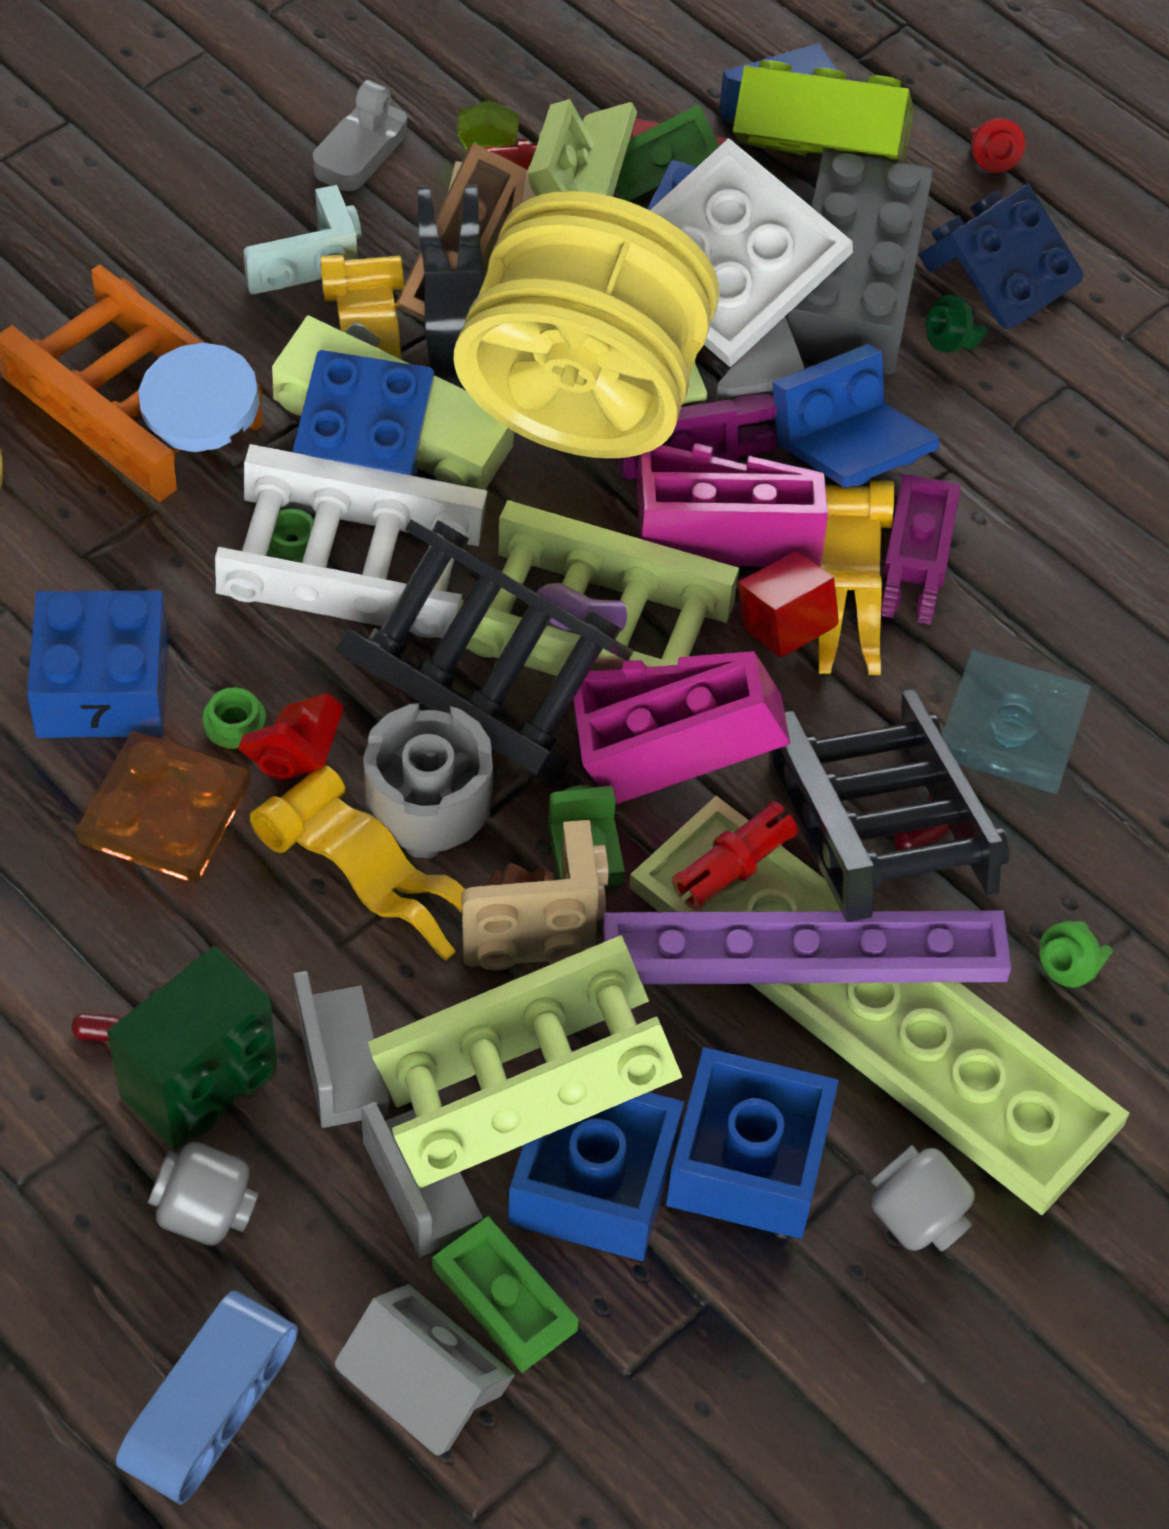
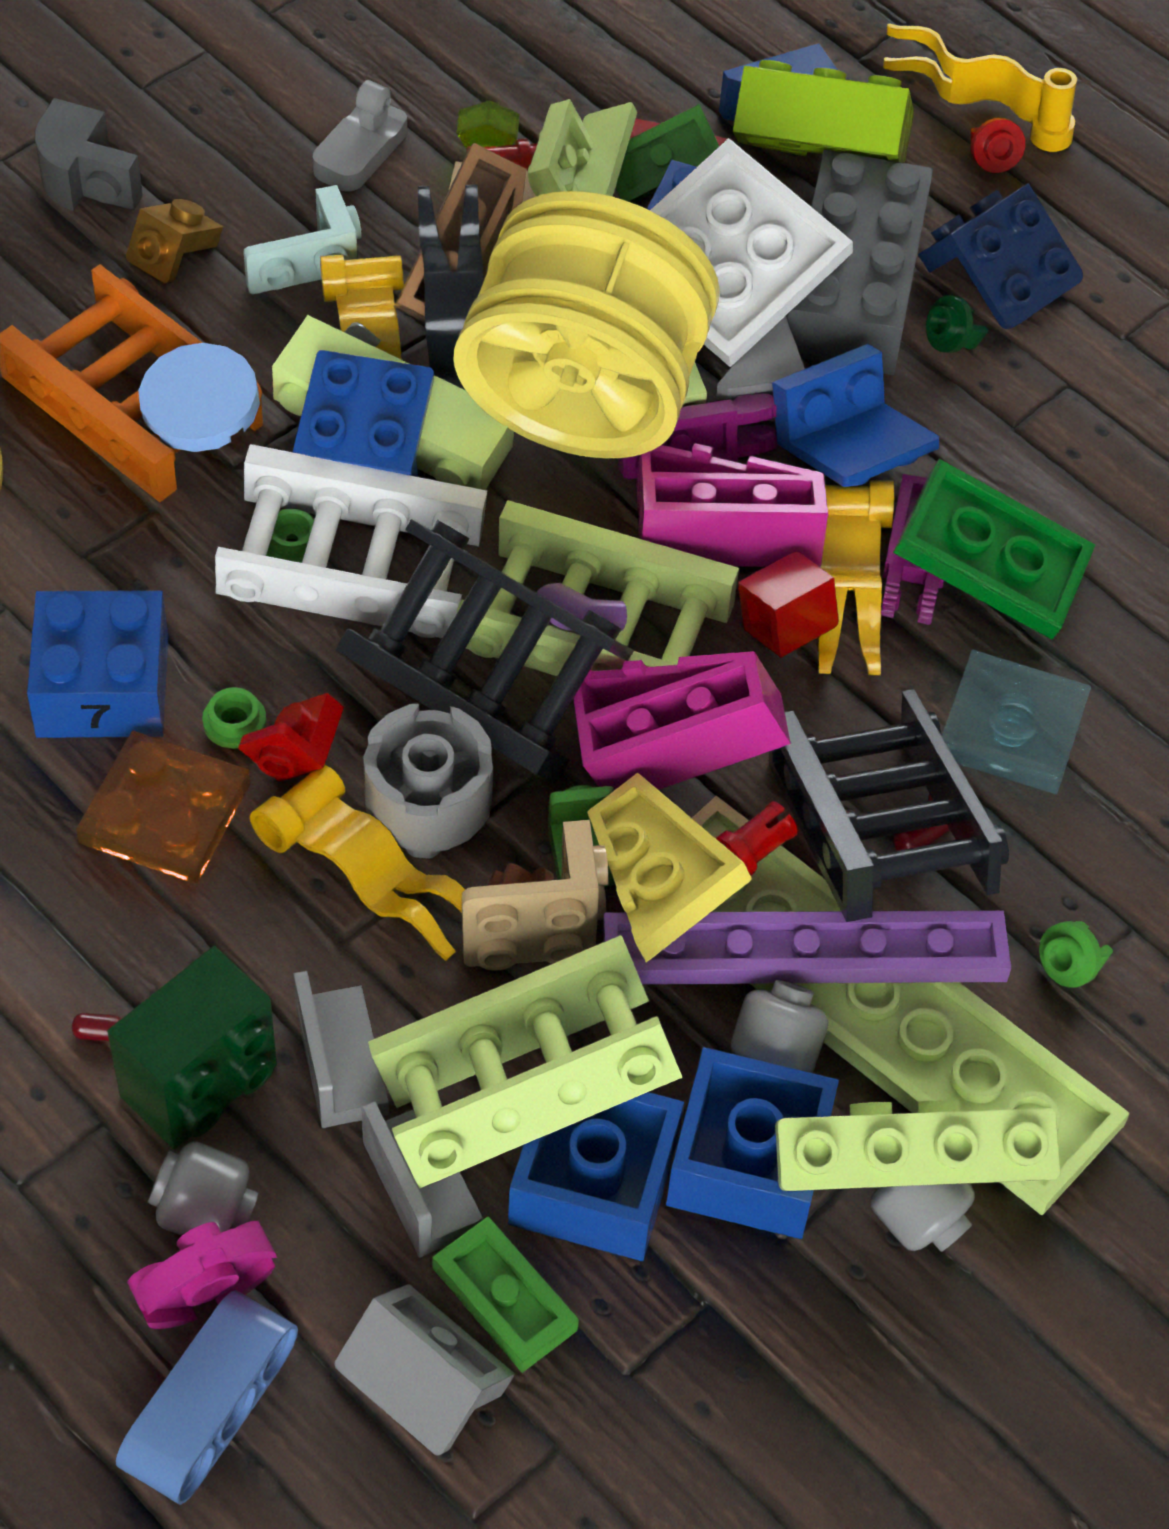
(78, 158): none -> dark grey brick
(166, 233): none -> pearl gold bracket
(202, 1270): none -> dark pink plate
(662, 863): none -> light yellow wing
(780, 1027): none -> light grey head
(916, 1148): none -> yellowish green bracket
(995, 549): none -> green tile
(998, 78): none -> yellow flag

